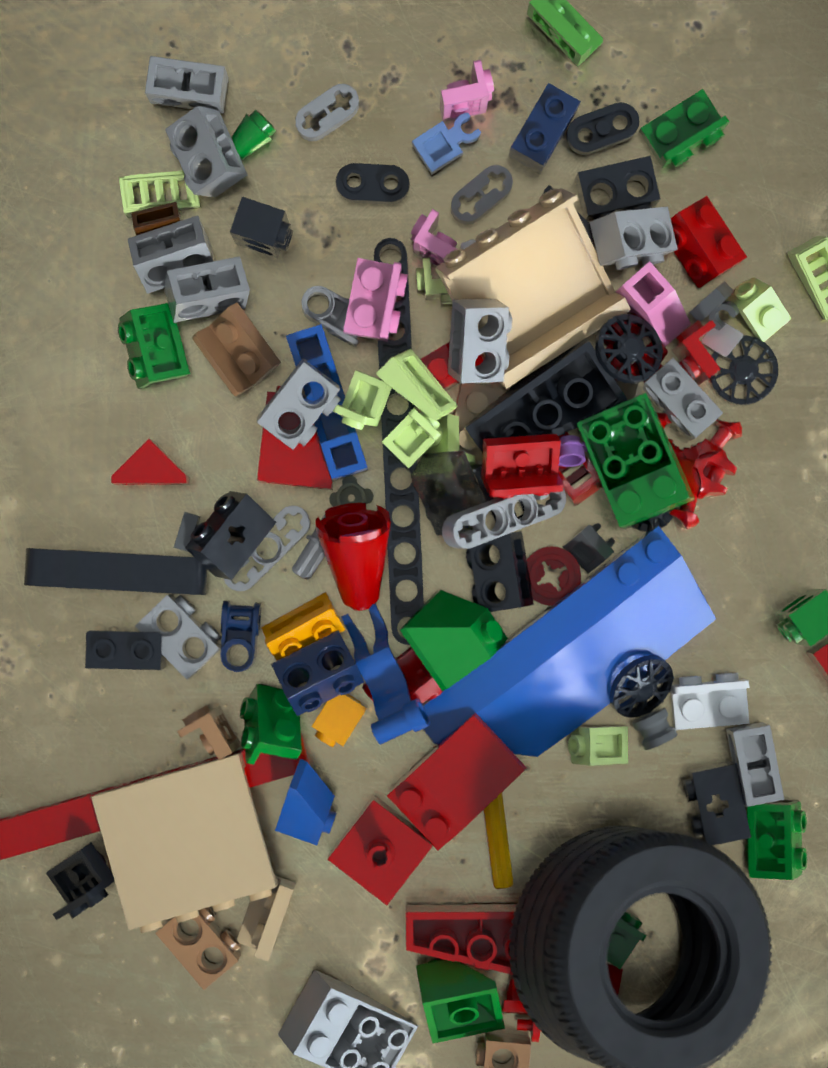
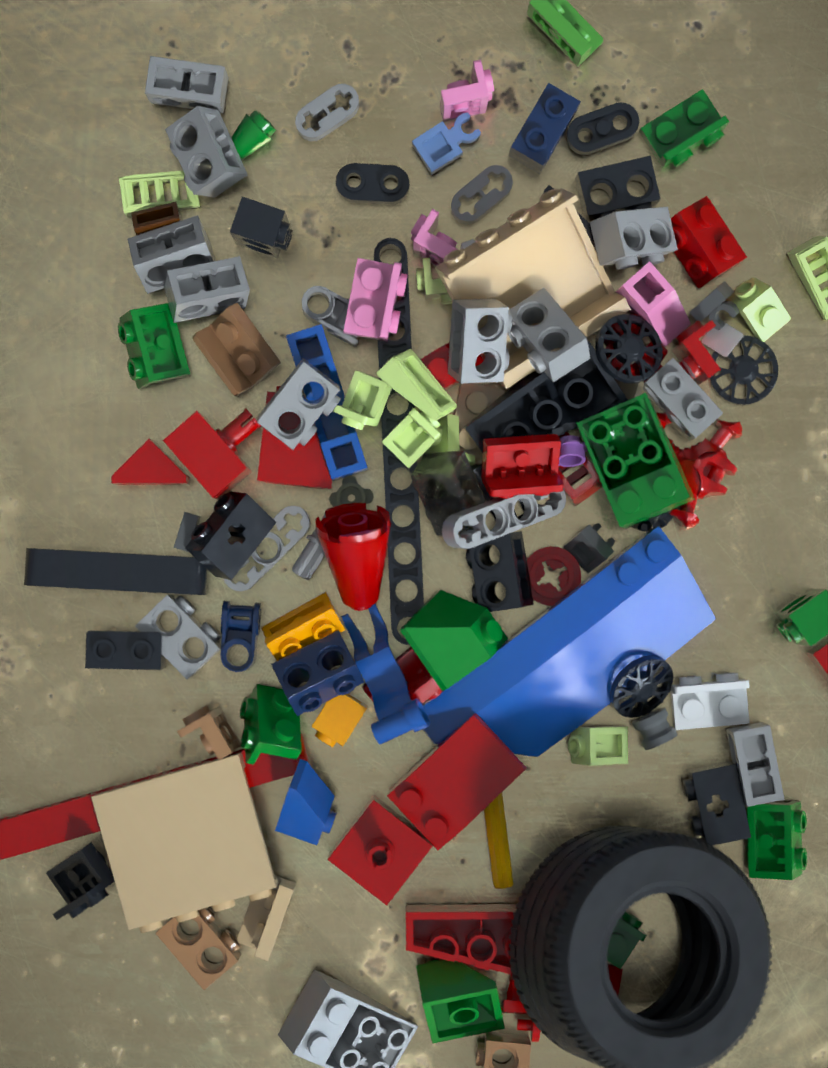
(212, 452): none -> red brick
(552, 332): none -> light grey brick

